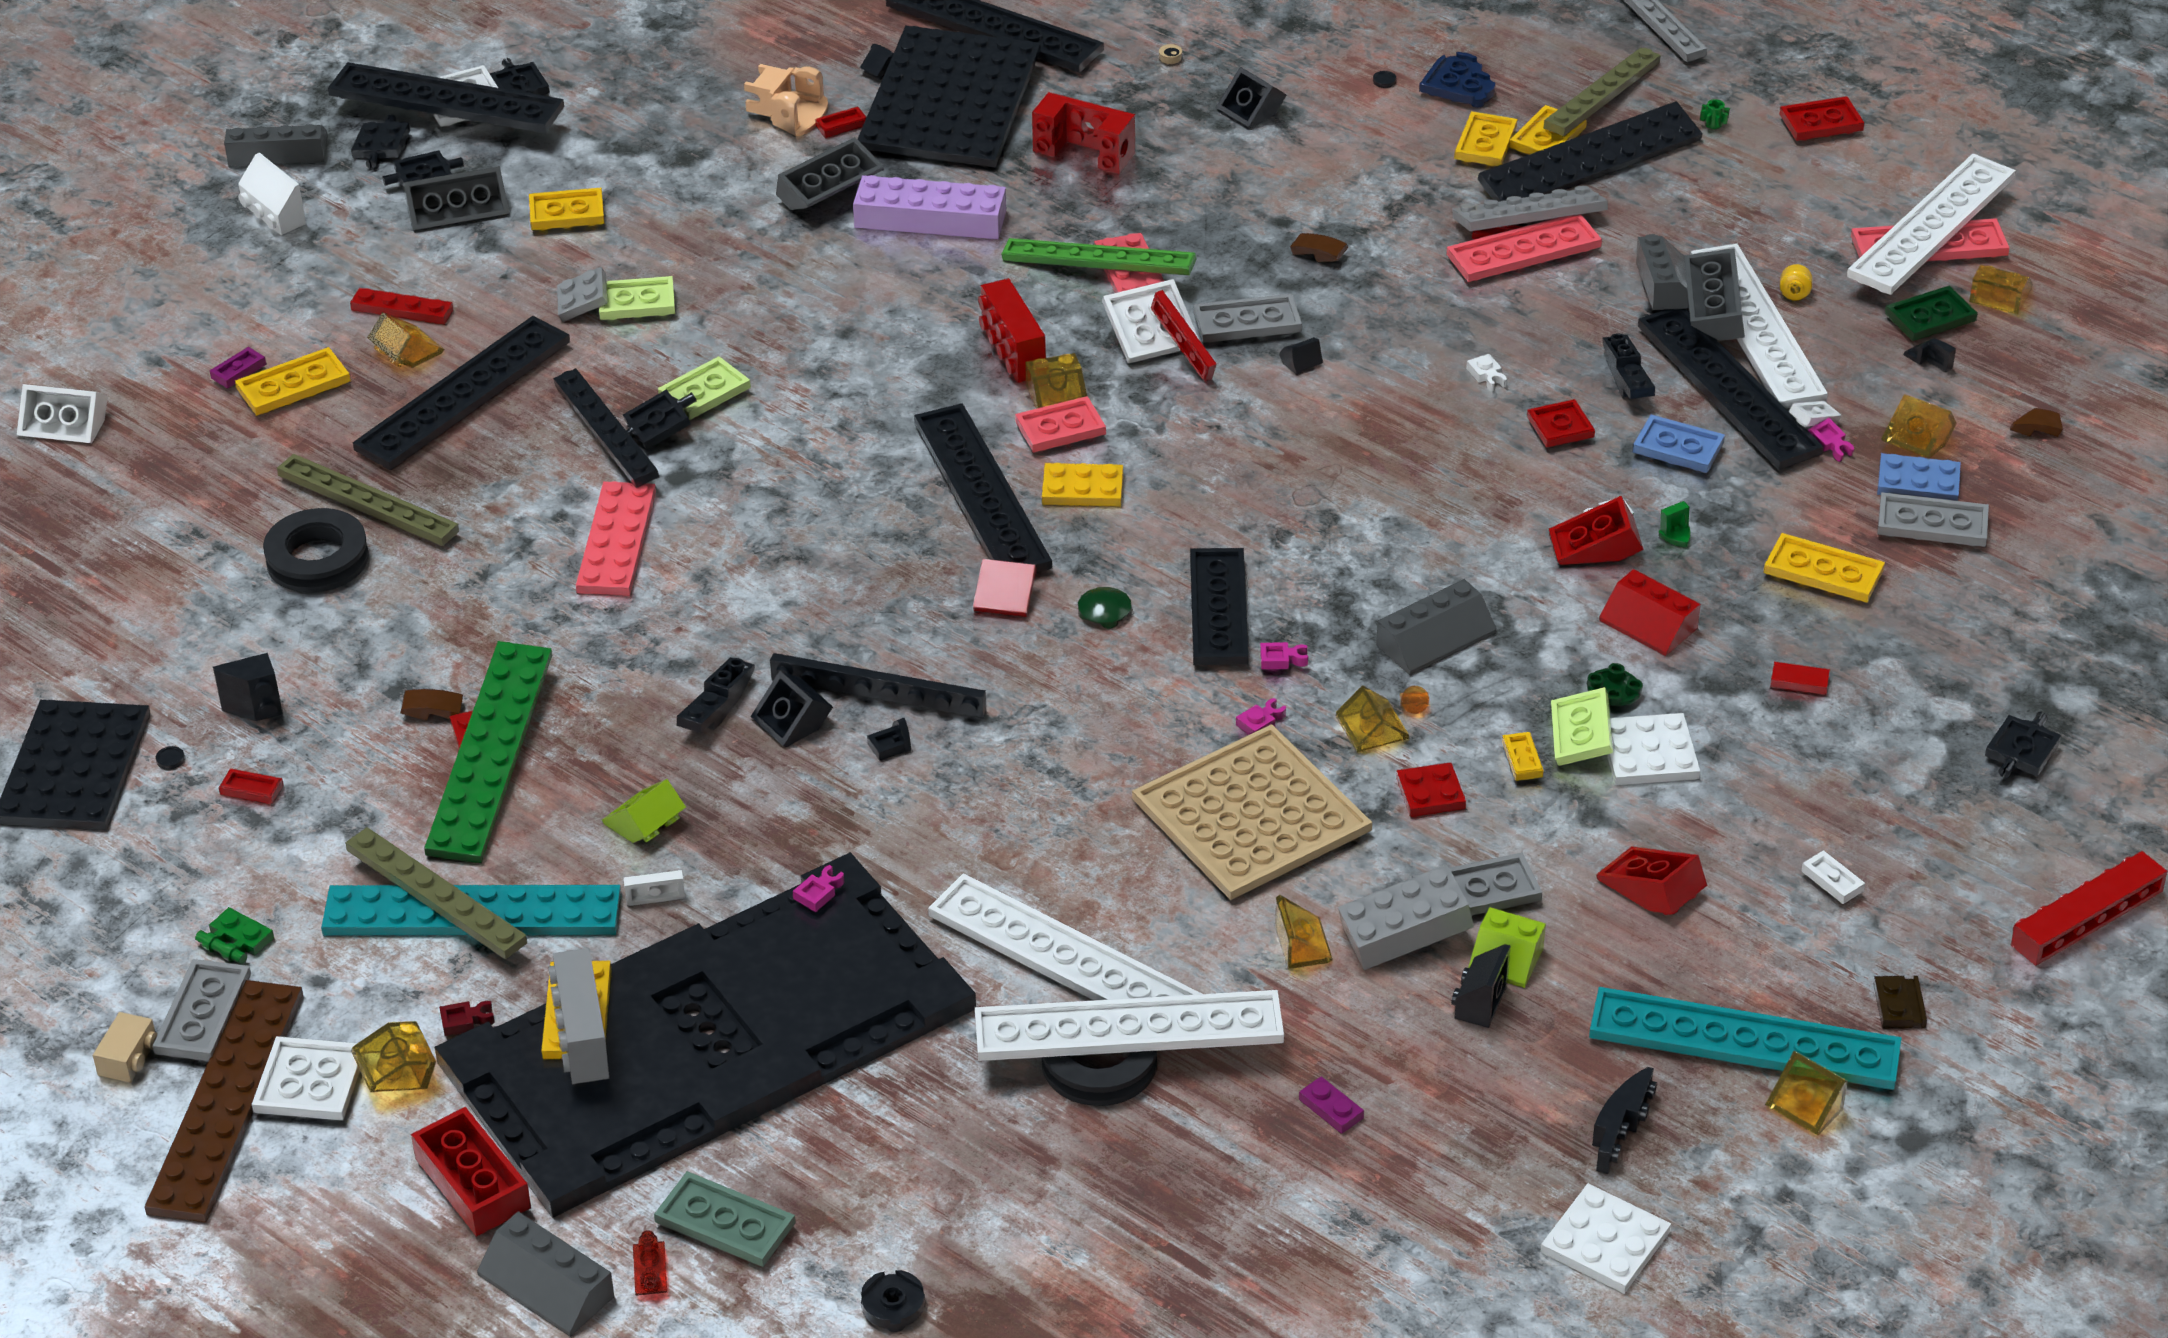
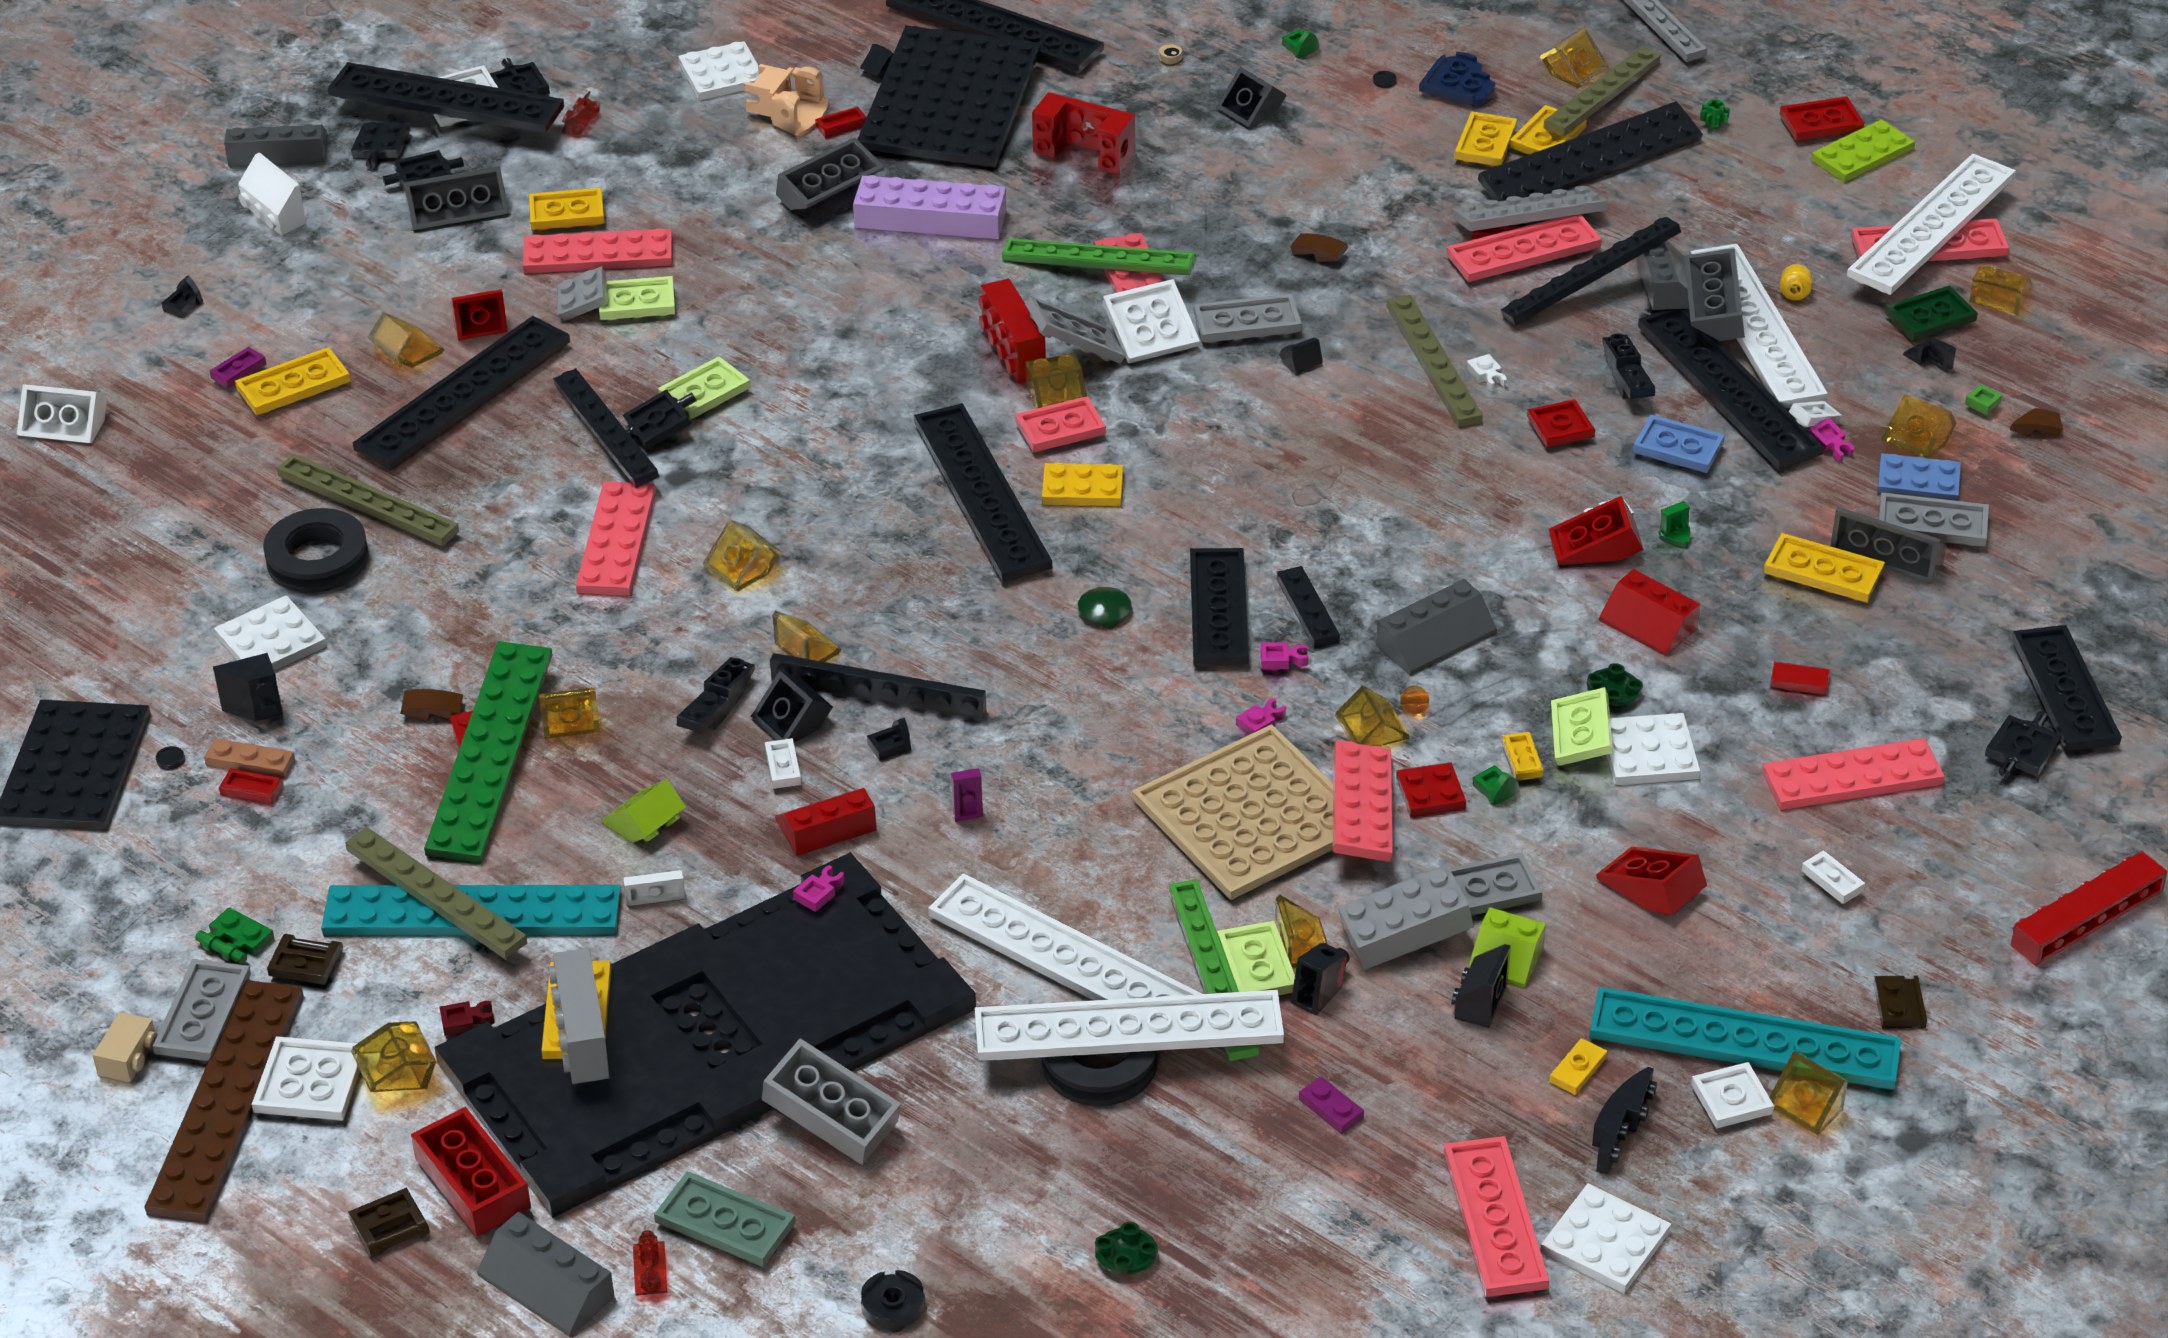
(183, 299): none -> black tile
(249, 758): none -> nougat plate
(272, 629): none -> white plate
(304, 959): none -> dark brown plate
(387, 1214): none -> dark brown plate
(401, 306): red plate -> none
(479, 314): none -> red slope
(569, 713): none -> clear yellow slope
(583, 112): none -> clear red hinge
(599, 249): none -> coral plate
(719, 69): none -> white plate
(741, 556): none -> clear yellow slope
(782, 763): none -> white plate
(802, 639): none -> clear yellow slope
(828, 821): none -> red slope
(831, 1101): none -> light grey brick
(967, 794): none -> magenta plate
(1004, 587): tile -> none
(1074, 330): none -> light grey plate
(1126, 1249): none -> dark green dish
(1183, 336): red tile -> none
(1206, 949): none -> bright green plate
(1257, 958): none -> yellowish green plate
(1301, 42): none -> green tile
(1308, 607): none -> black plate
(1319, 977): none -> black torso
(1362, 801): none -> coral plate
(1434, 361): none -> olive plate
(1496, 784): none -> green tile
(1496, 1216): none -> coral plate
(1575, 59): none -> clear yellow slope
(1578, 1066): none -> yellow plate
(1590, 271): none -> black plate
(1732, 1095): none -> white plate
(1852, 774): none -> coral plate
(1862, 151): none -> lime plate
(1897, 546): none -> dark grey slope
(1983, 399): none -> bright green plate
(2066, 688): none -> black plate

